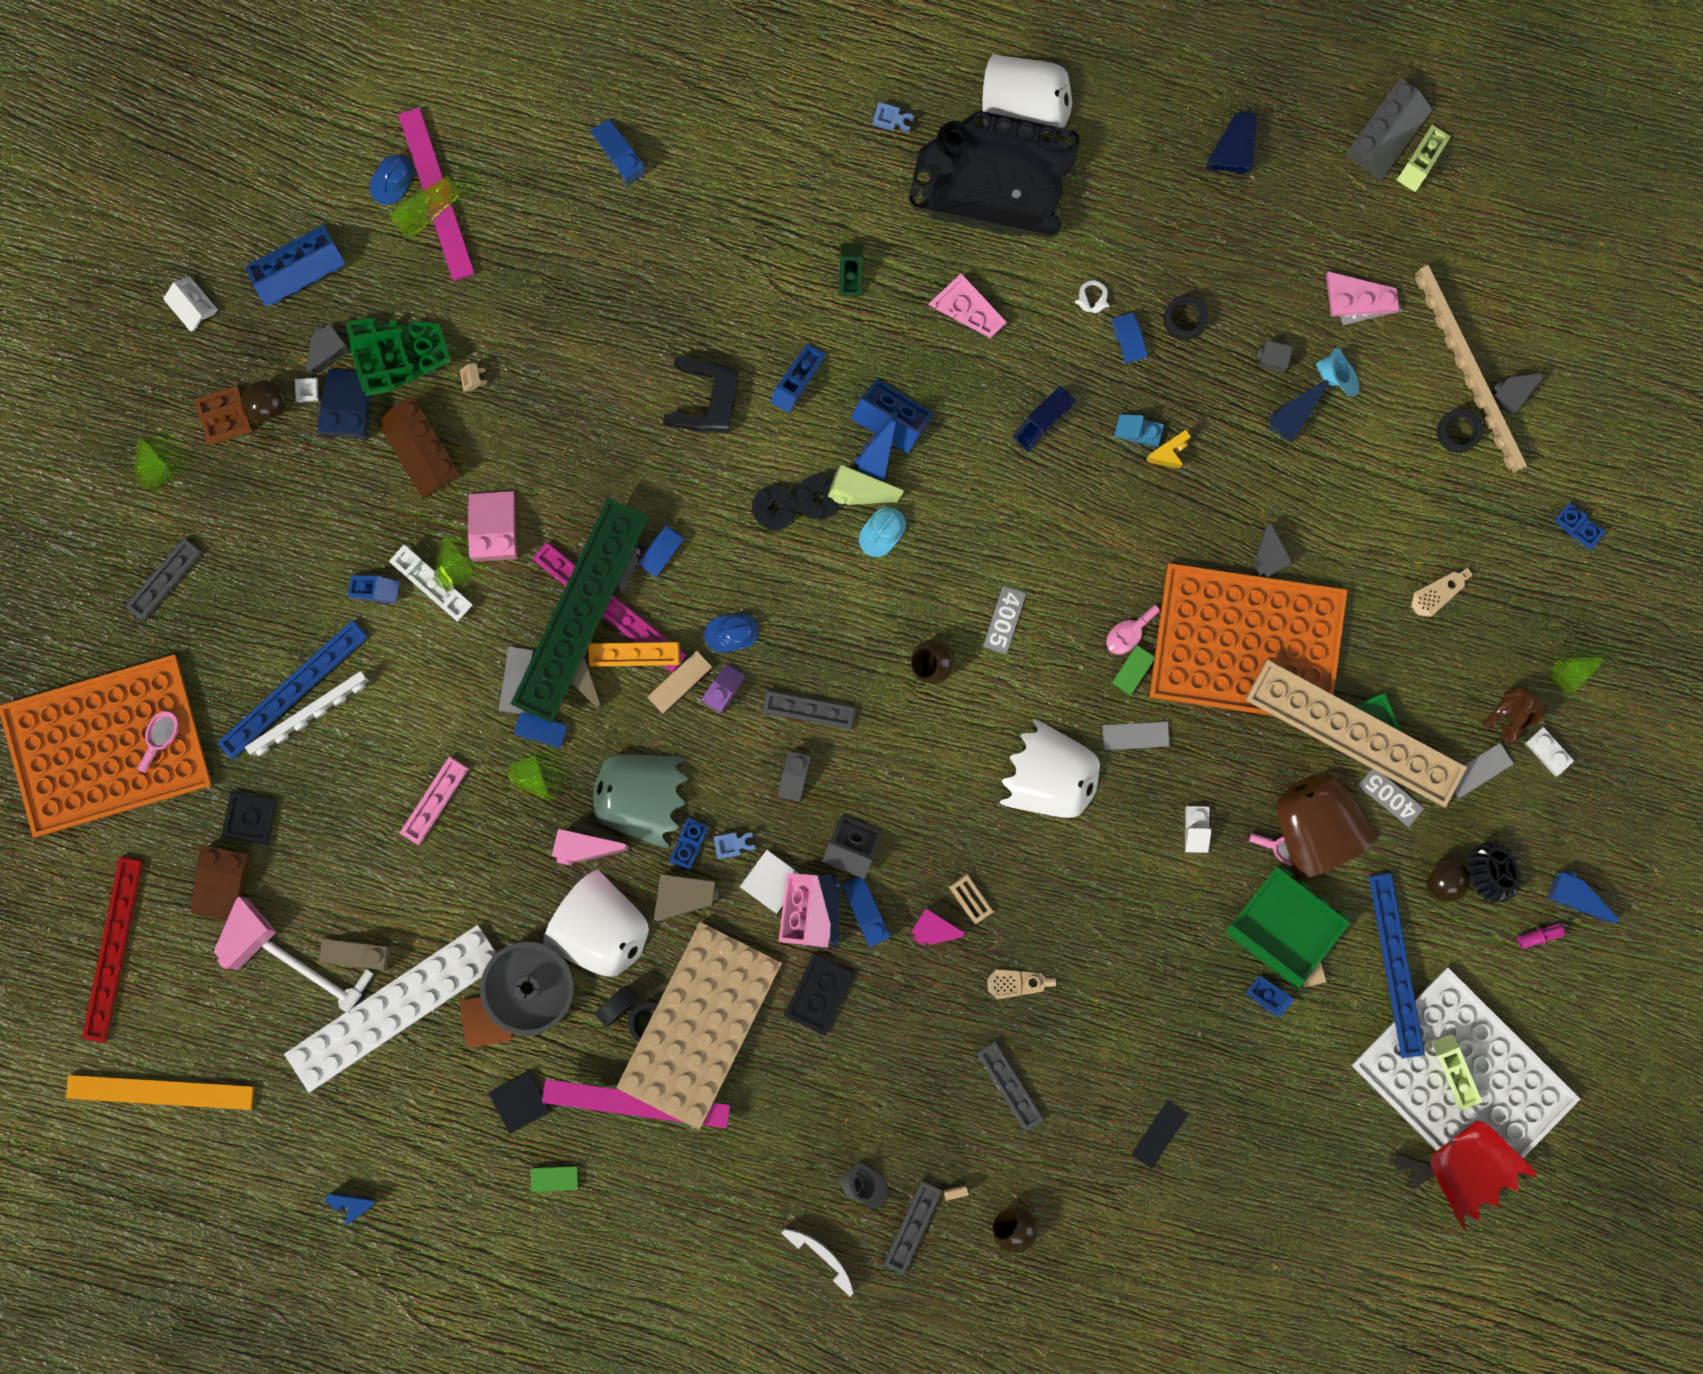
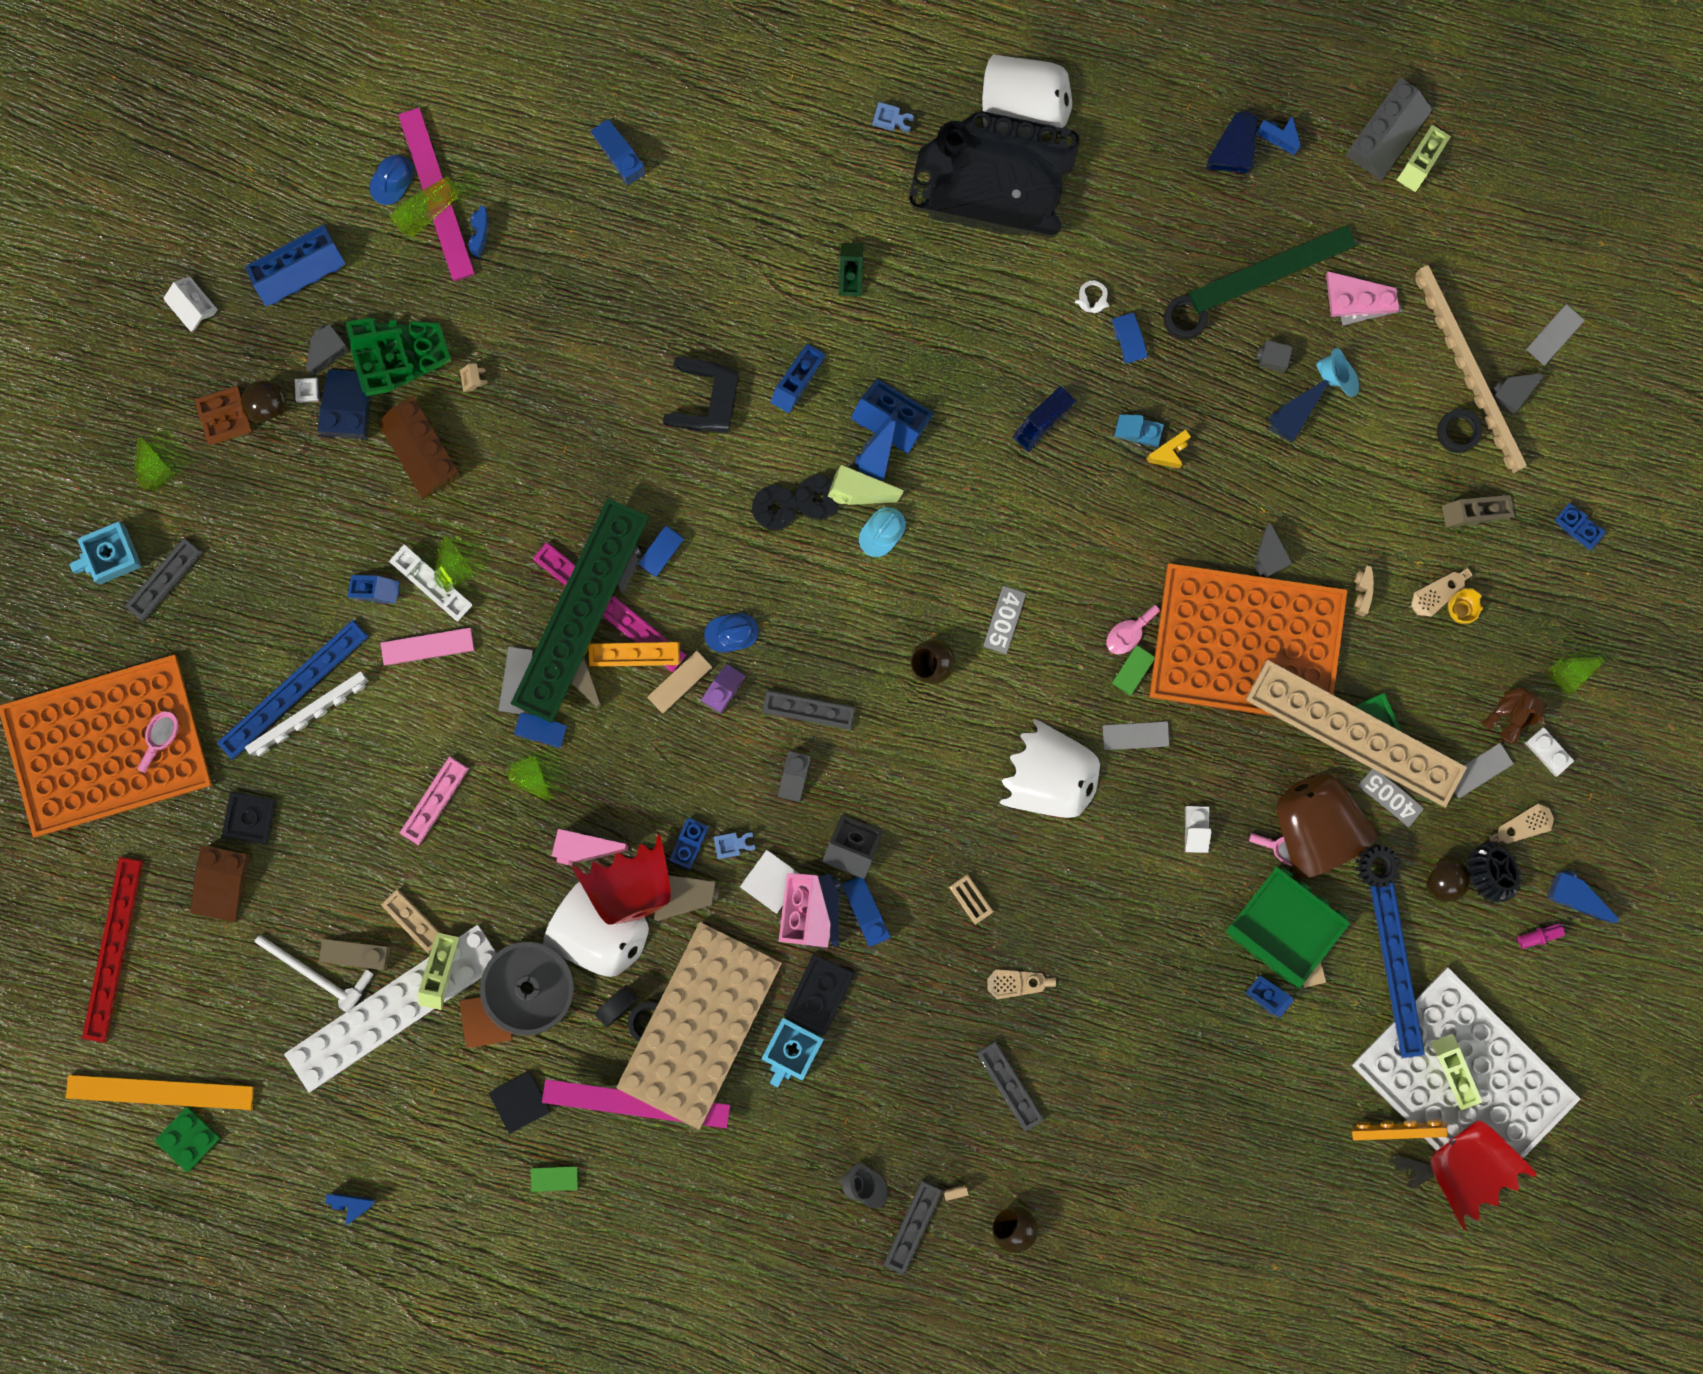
(96, 547): none -> medium azure hinge
(187, 1139): none -> green plate
(242, 935): bright pink slope -> none
(411, 919): none -> tan tile
(427, 646): none -> bright pink tile
(438, 971): none -> yellowish green slope
(480, 224): none -> blue slope
(492, 526): bright pink slope -> none
(629, 886): none -> red piece
(640, 795): sand green piece -> none
(795, 1064): none -> medium azure hinge
(798, 1238): white slope -> none
(934, 929): dark pink slope -> none
(968, 307): bright pink wing -> none
(1159, 1134): black sticker -> none
(1272, 269): none -> dark green tile
(1285, 139): none -> blue slope
(1365, 584): none -> tan slope
(1390, 866): none -> black tyre
(1409, 1129): none -> light orange plate
(1465, 606): none -> yellow hair
(1477, 510): none -> dark tan slope
(1520, 825): none -> tan piece
(1555, 334): none -> light grey sticker

